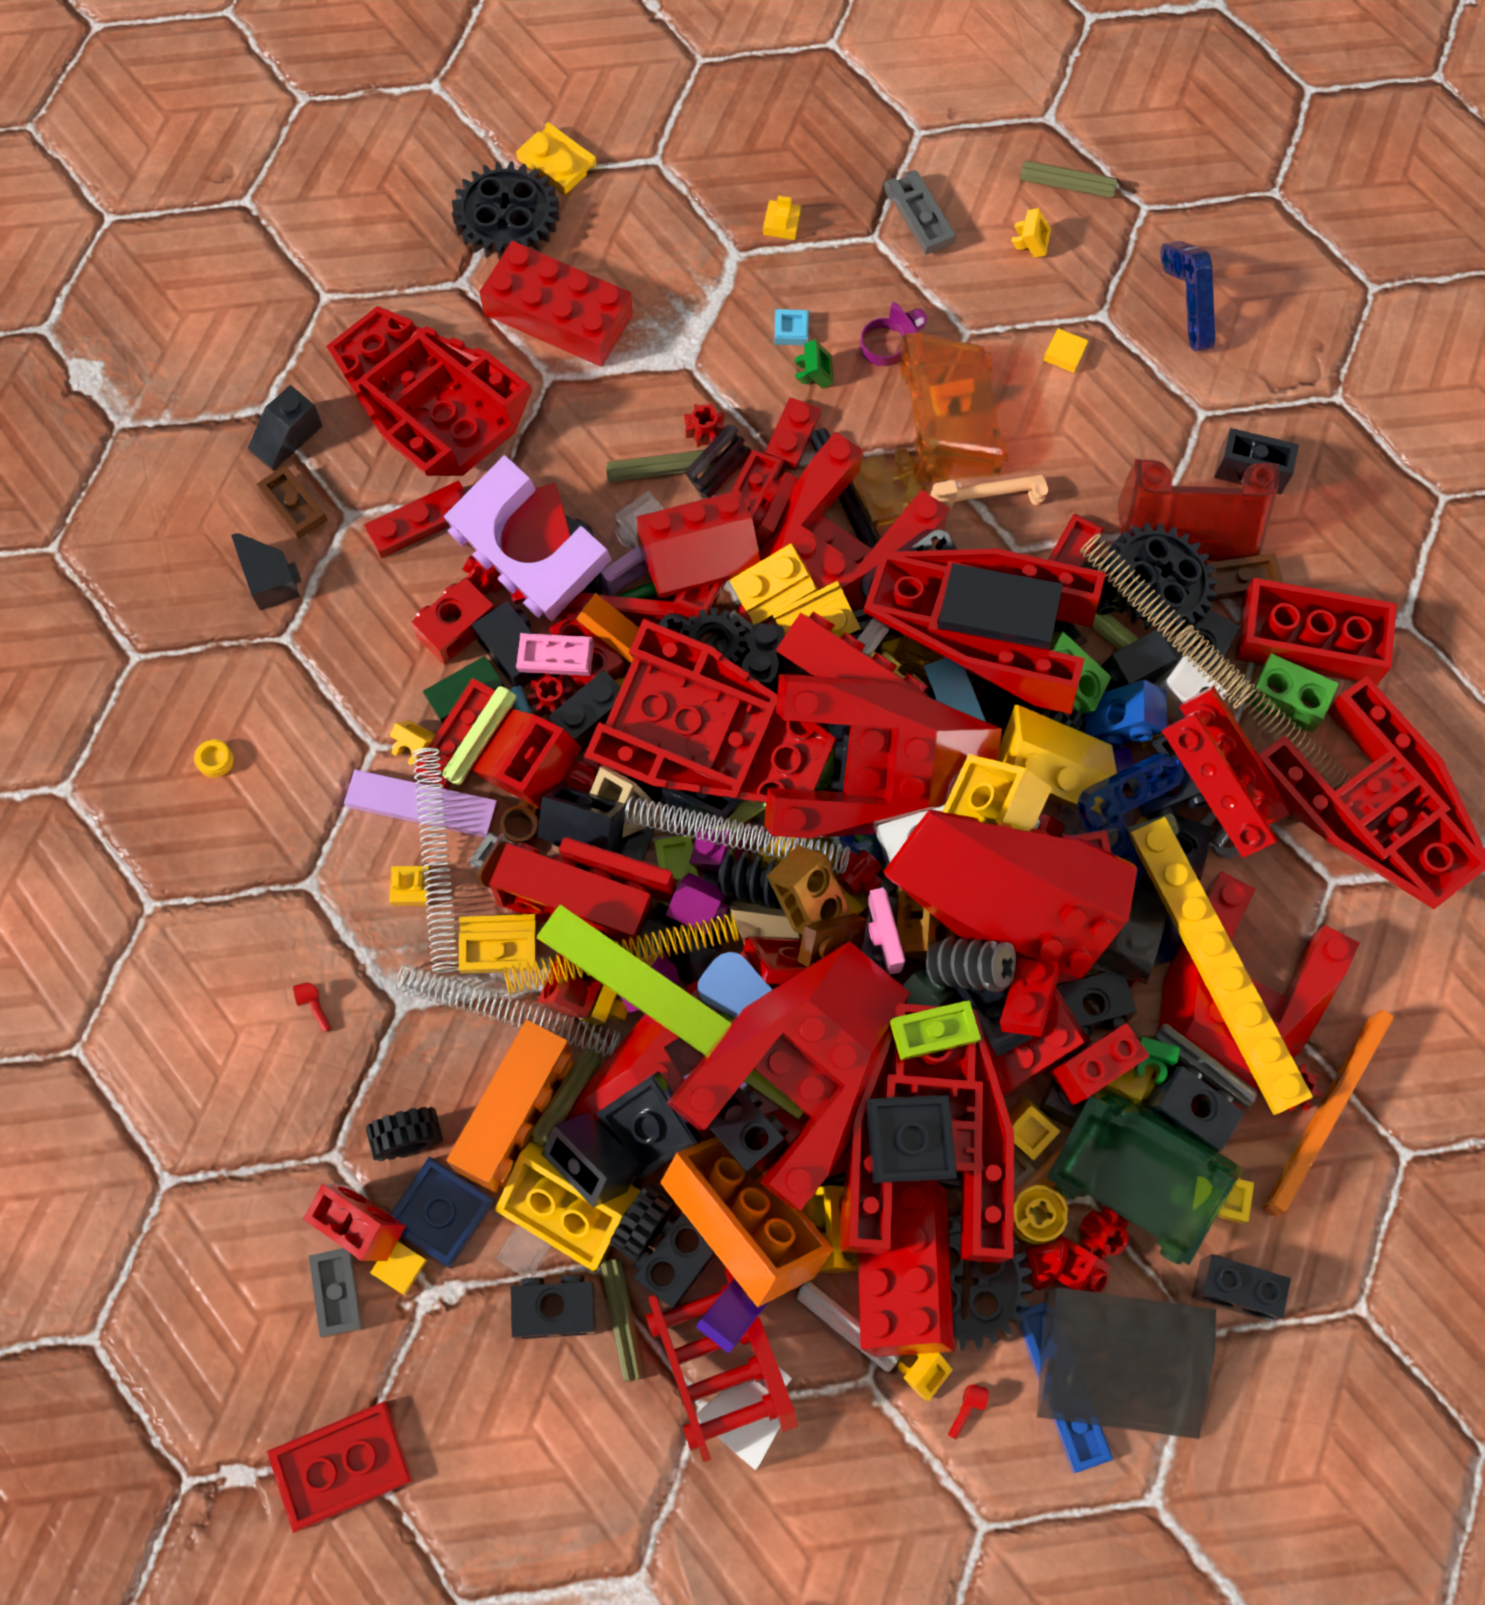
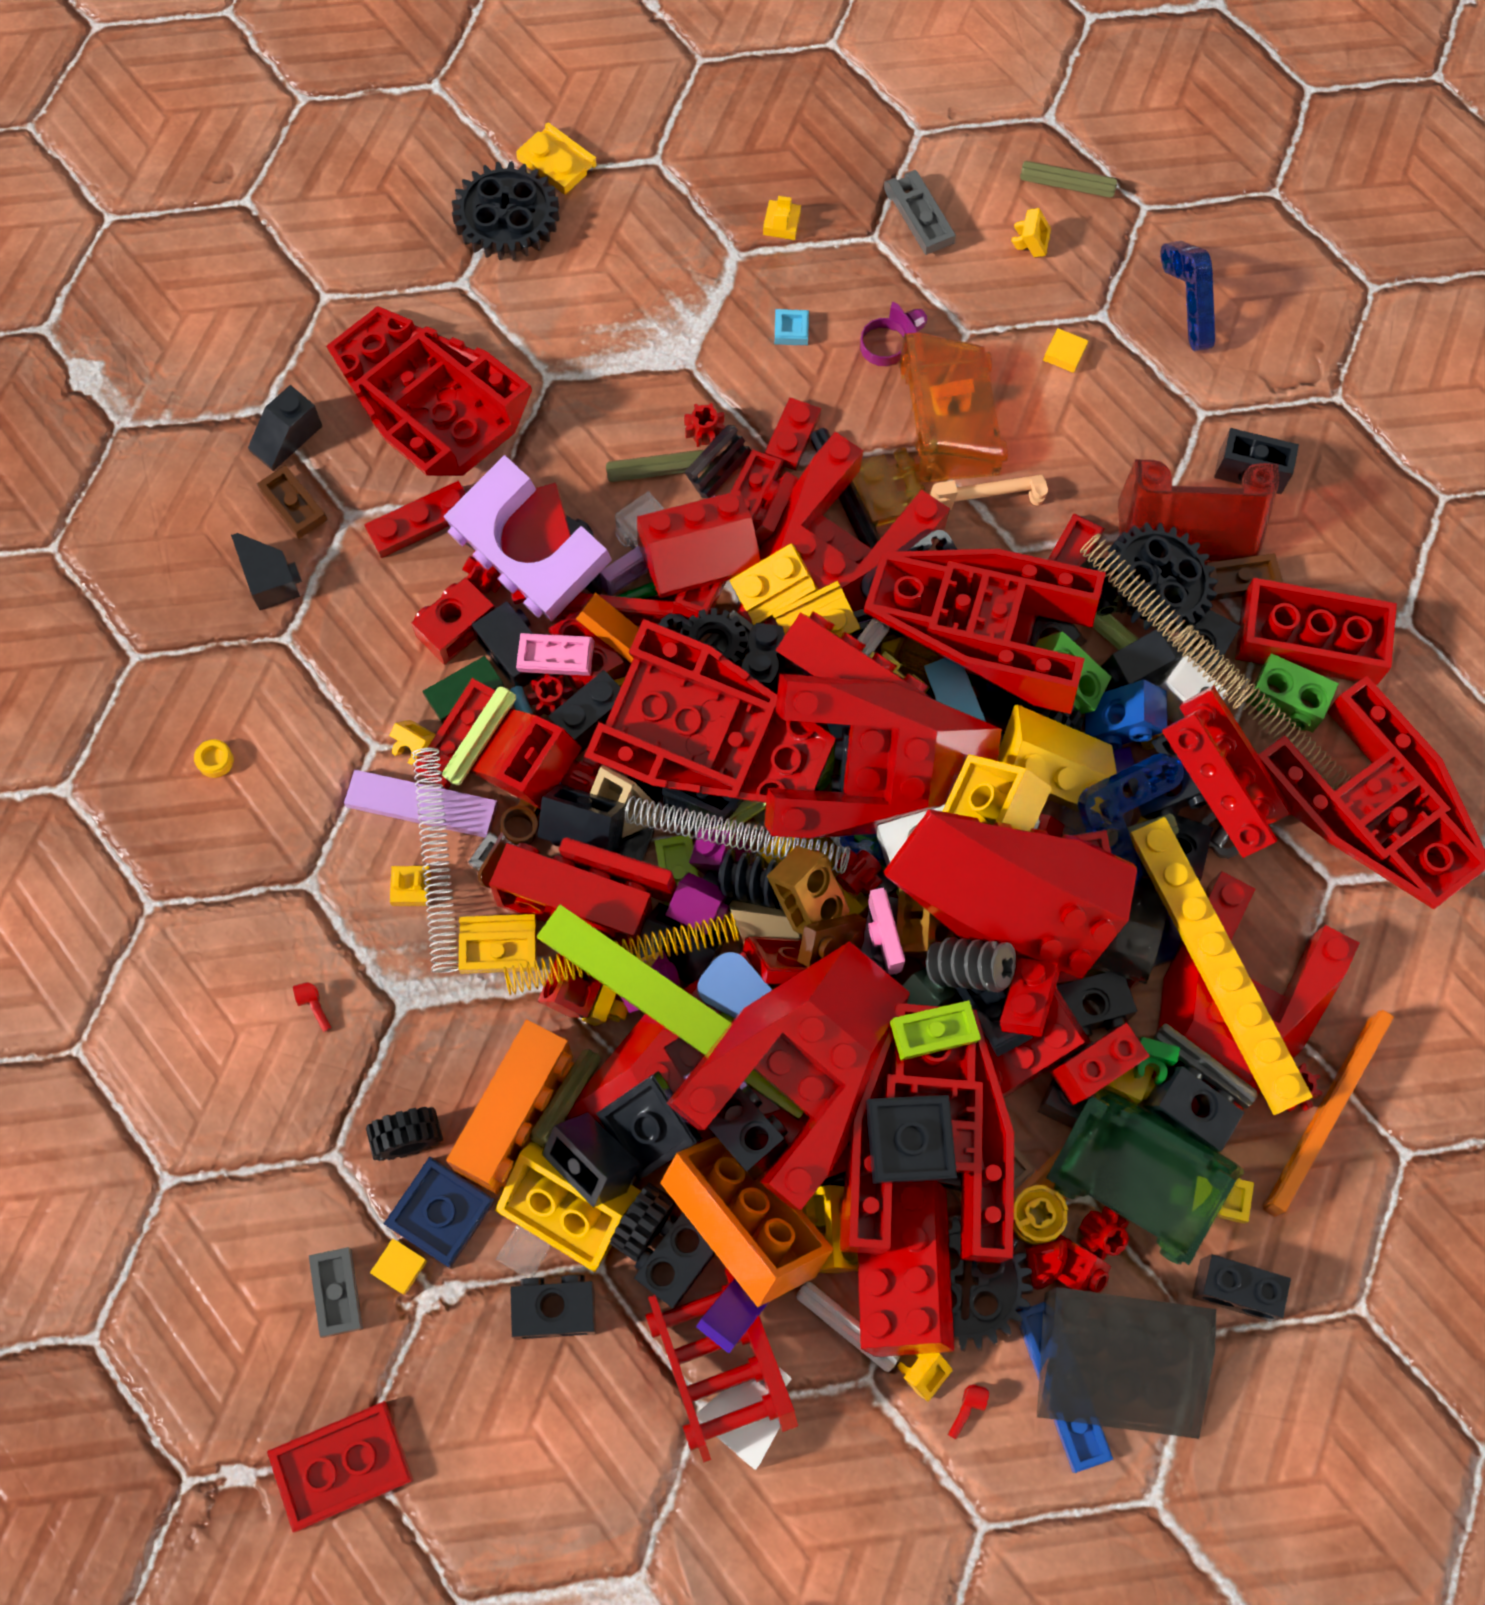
(354, 1222): red brick -> none
(405, 973): white piece -> none
(556, 303): red brick -> none
(622, 1320): olive axle -> none
(817, 365): green tile -> none
(1000, 606): black tile -> none
(1031, 1127): yellow brick -> none

